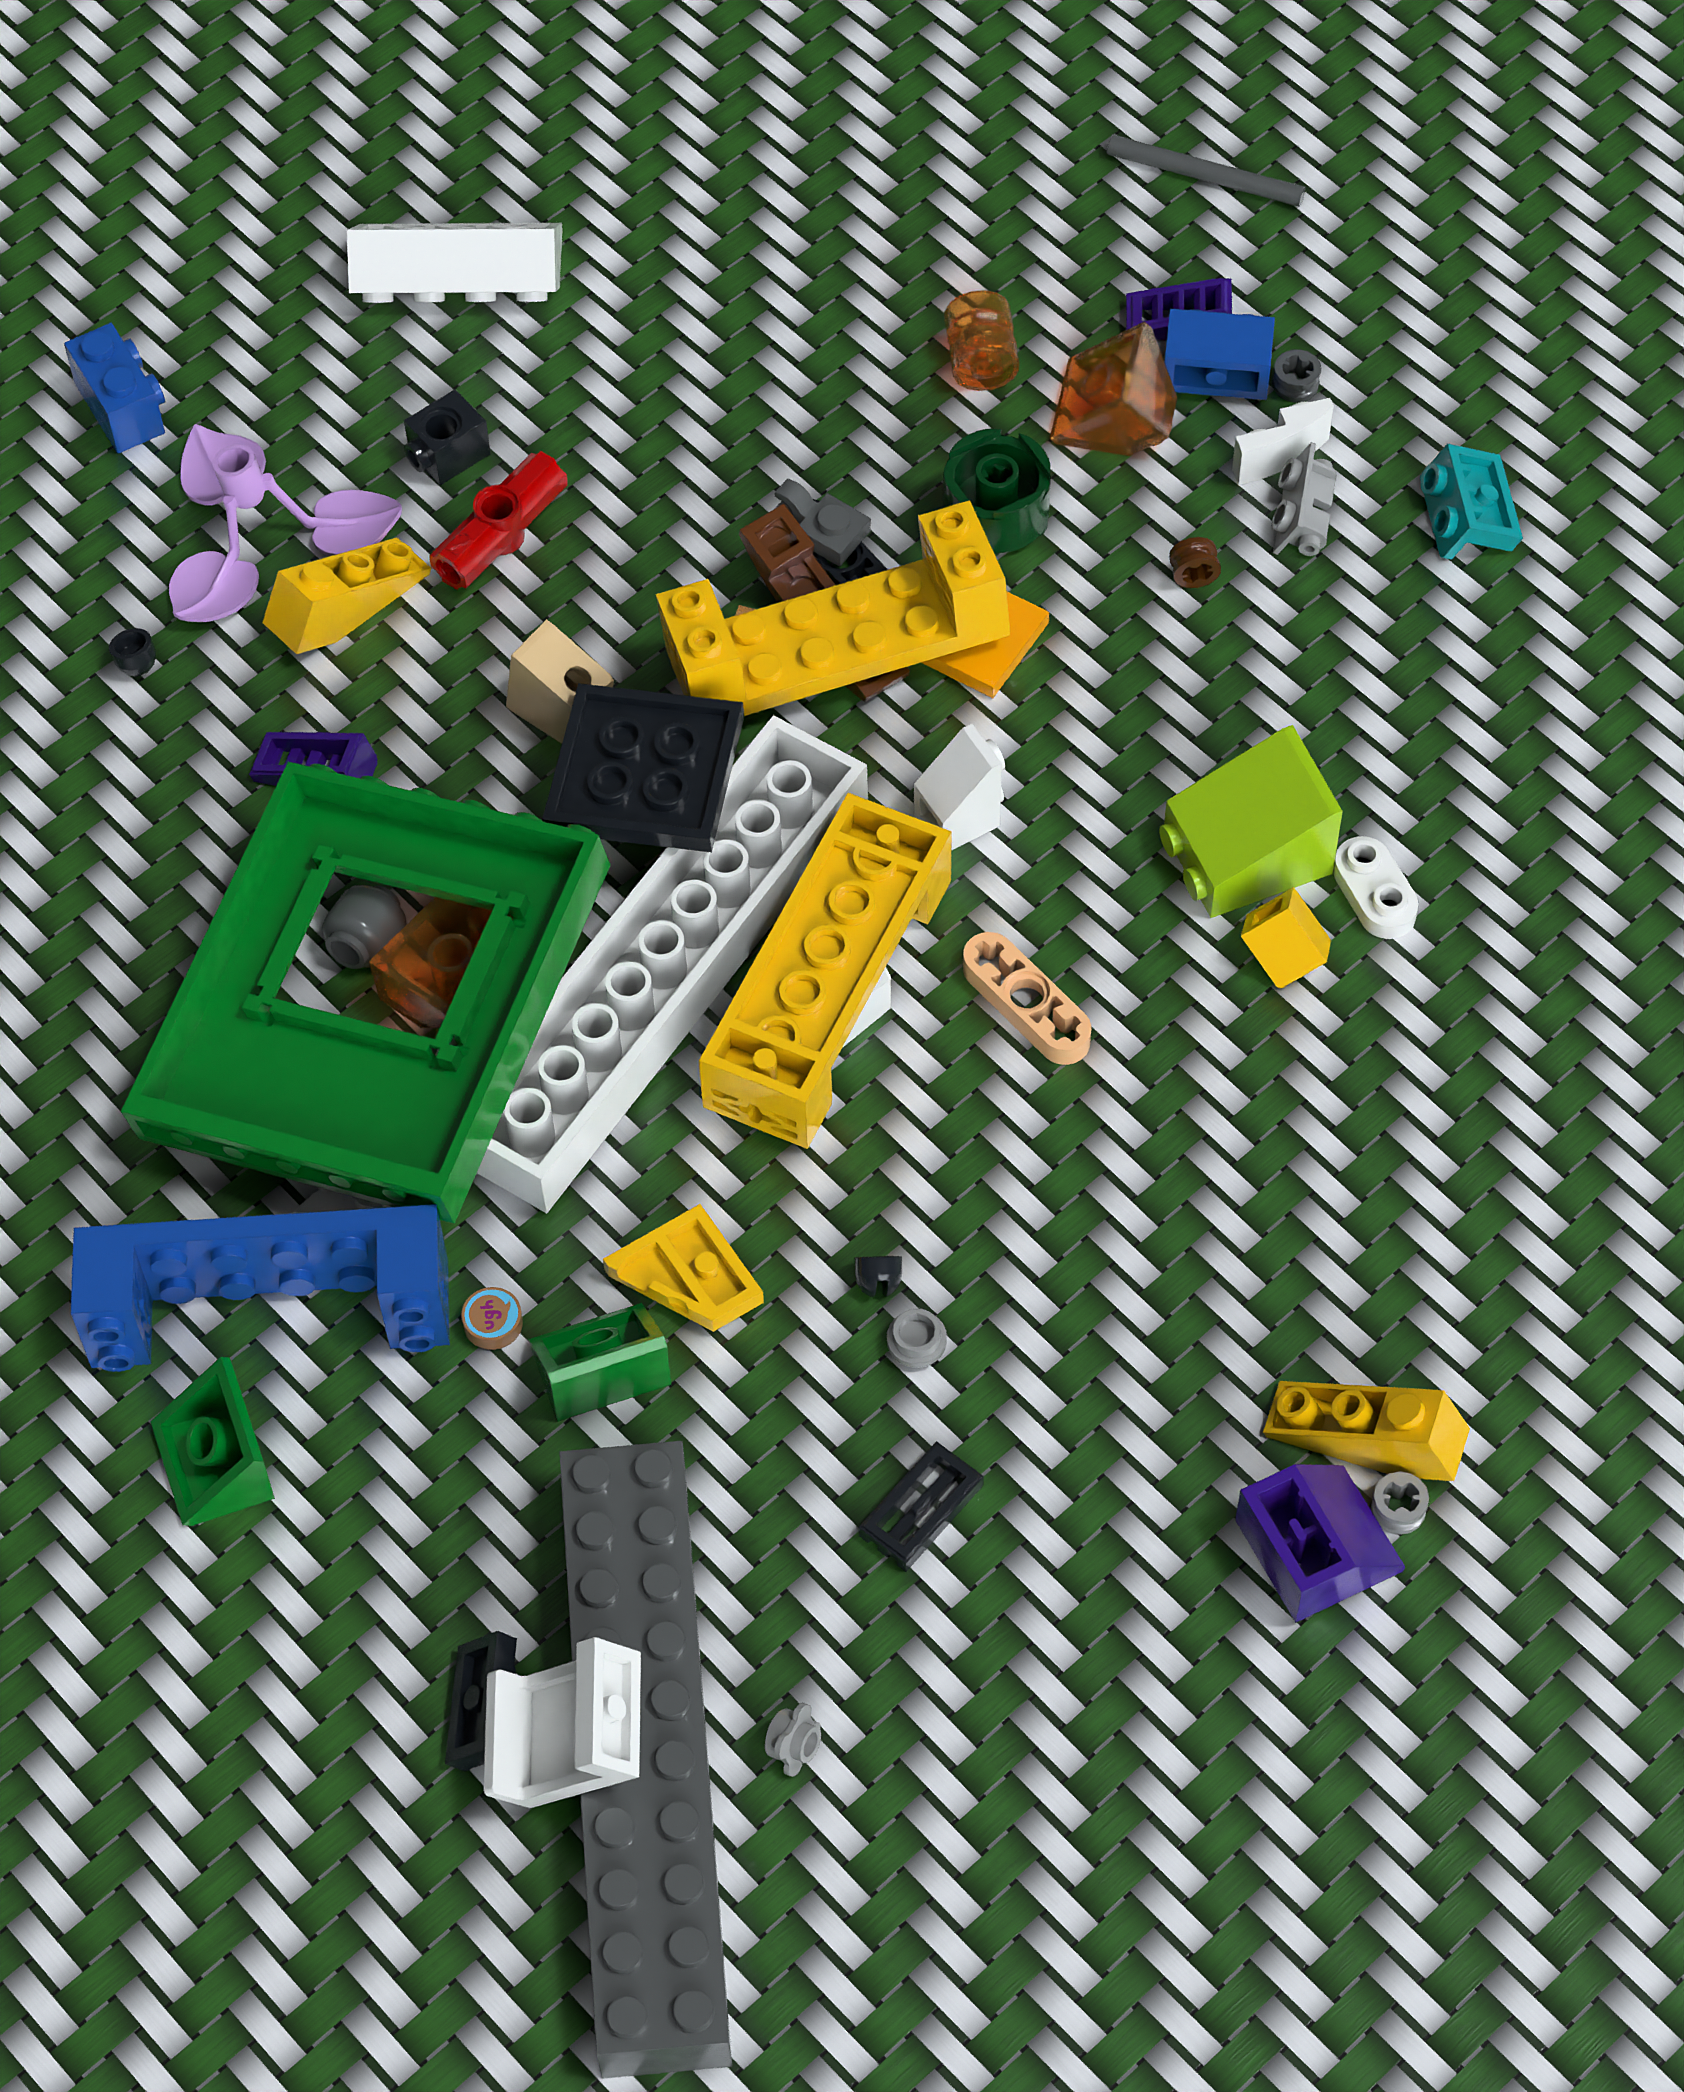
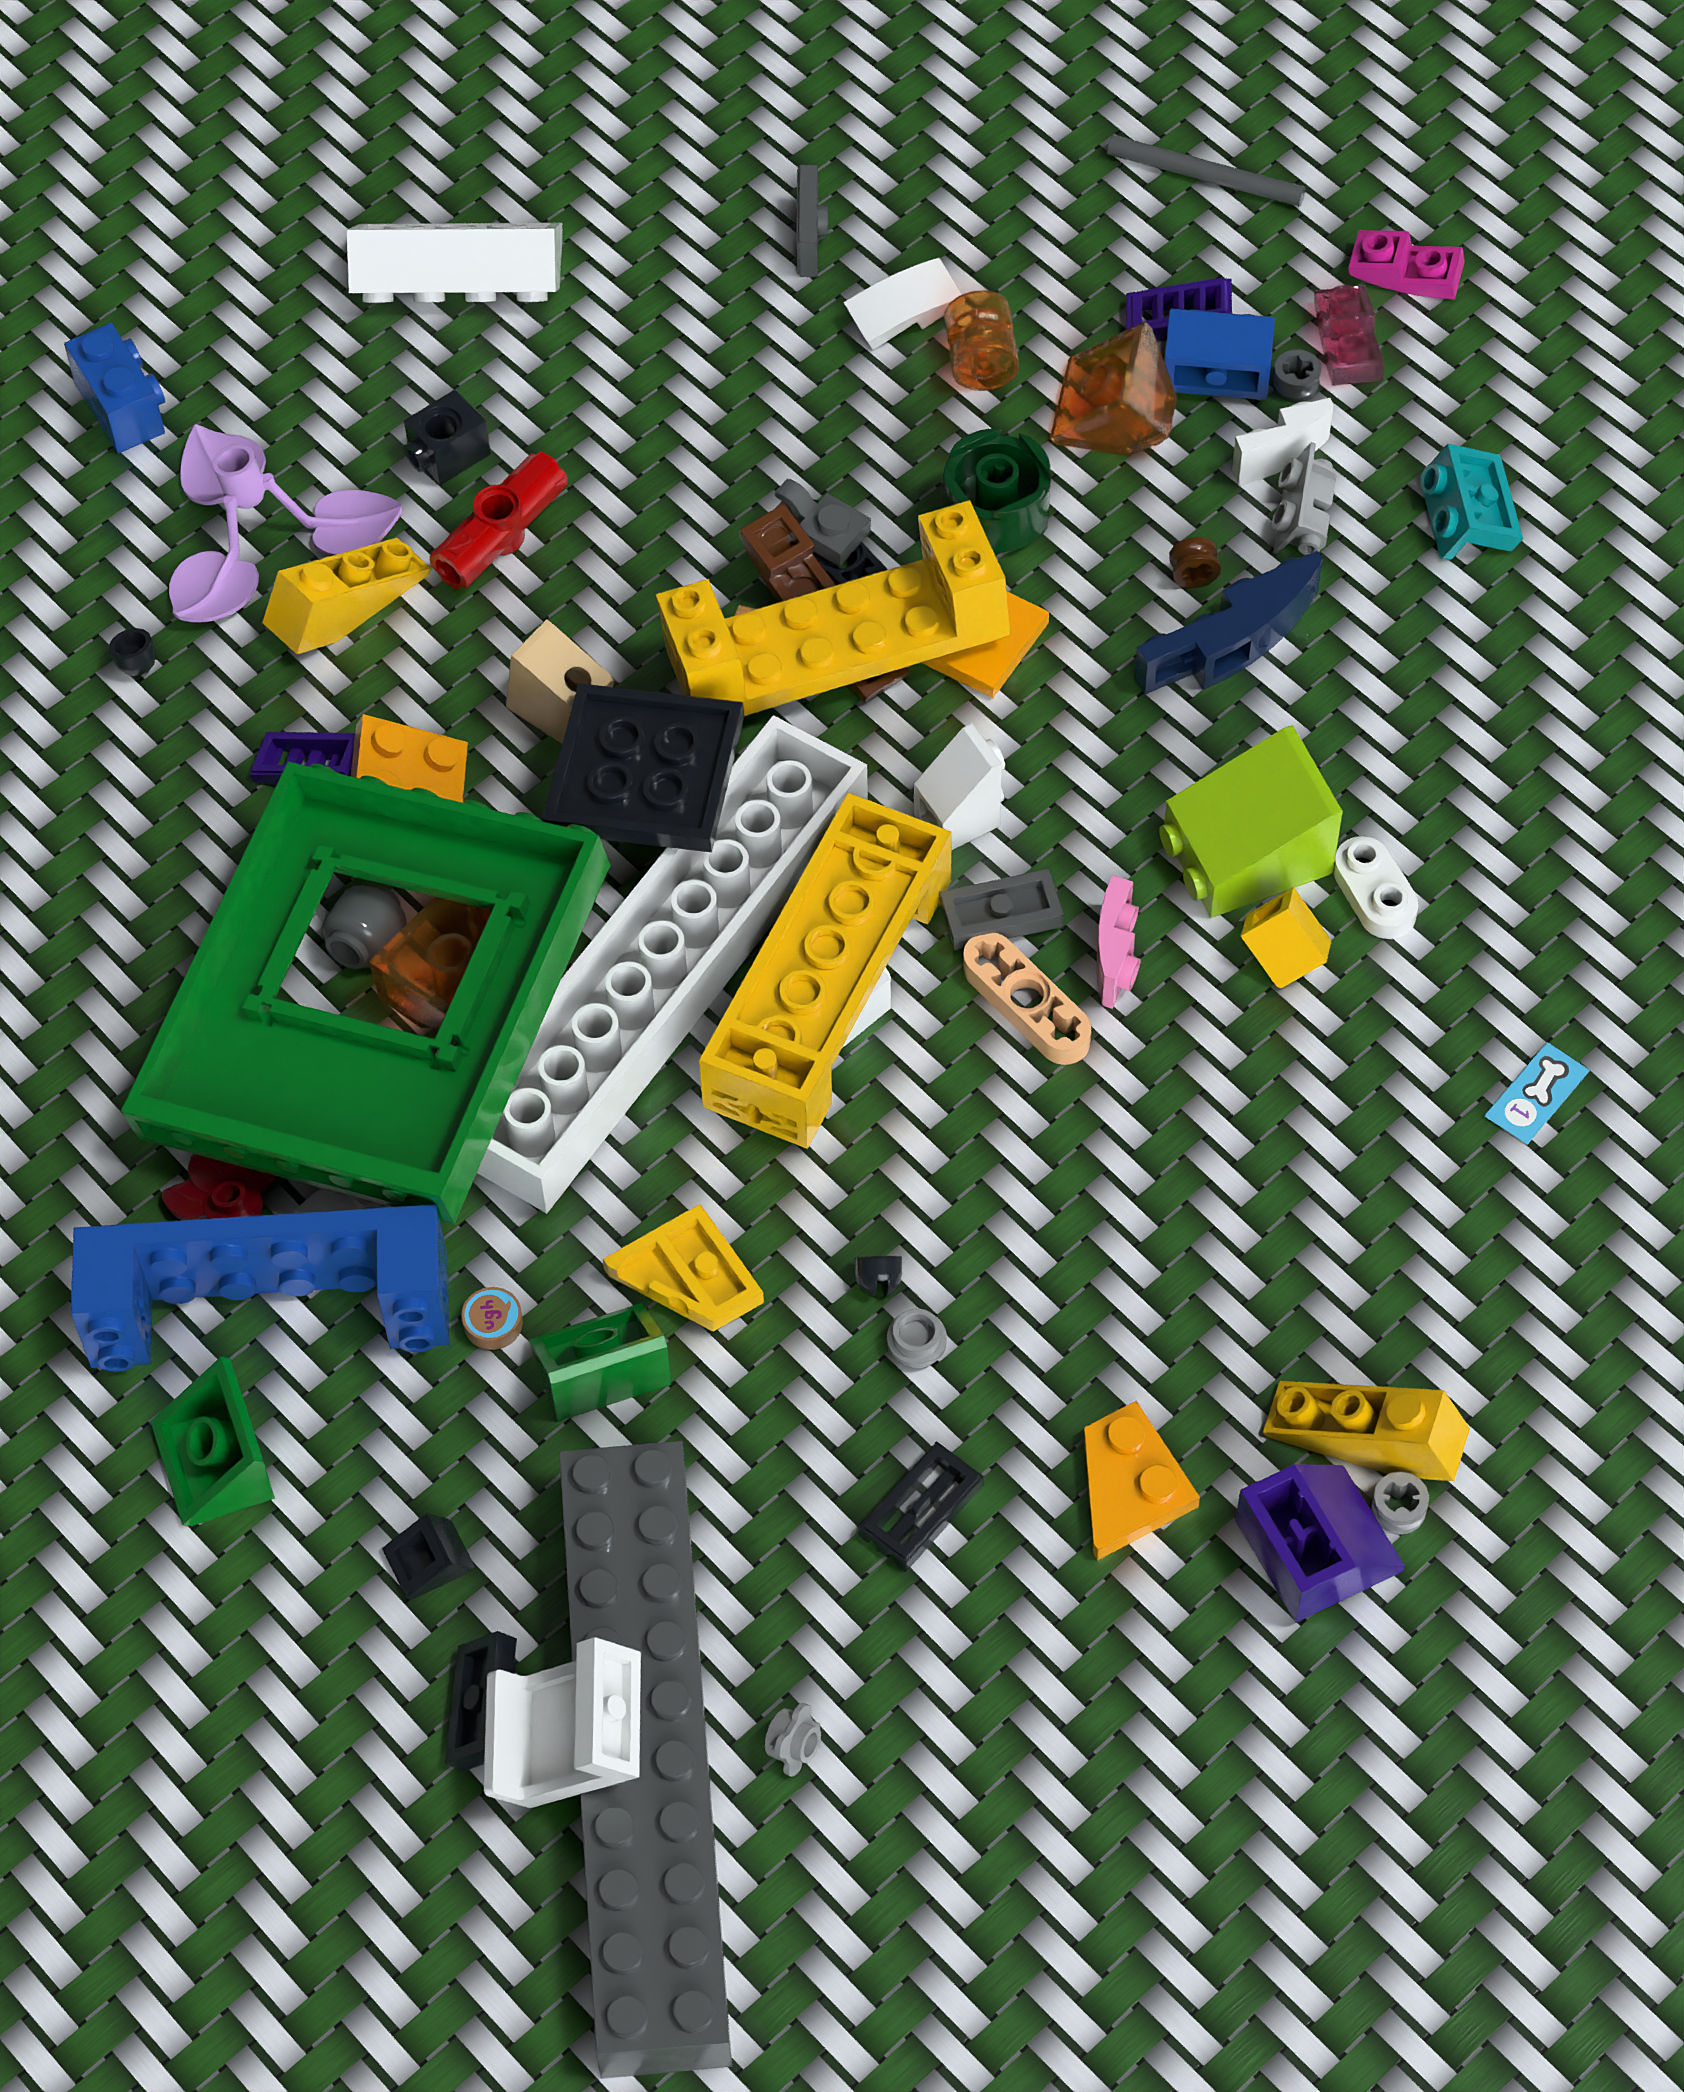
(217, 1191): none -> dark red plate
(409, 757): none -> light orange plate
(427, 1555): none -> black slope
(811, 221): none -> dark grey plate
(901, 300): none -> white slope
(1002, 906): none -> dark grey plate
(1115, 947): none -> bright pink slope
(1131, 1480): none -> light orange wing
(1249, 624): none -> dark blue slope
(1348, 335): none -> clear pink slope
(1394, 264): none -> dark pink slope
(1537, 1093): none -> medium azure sticker

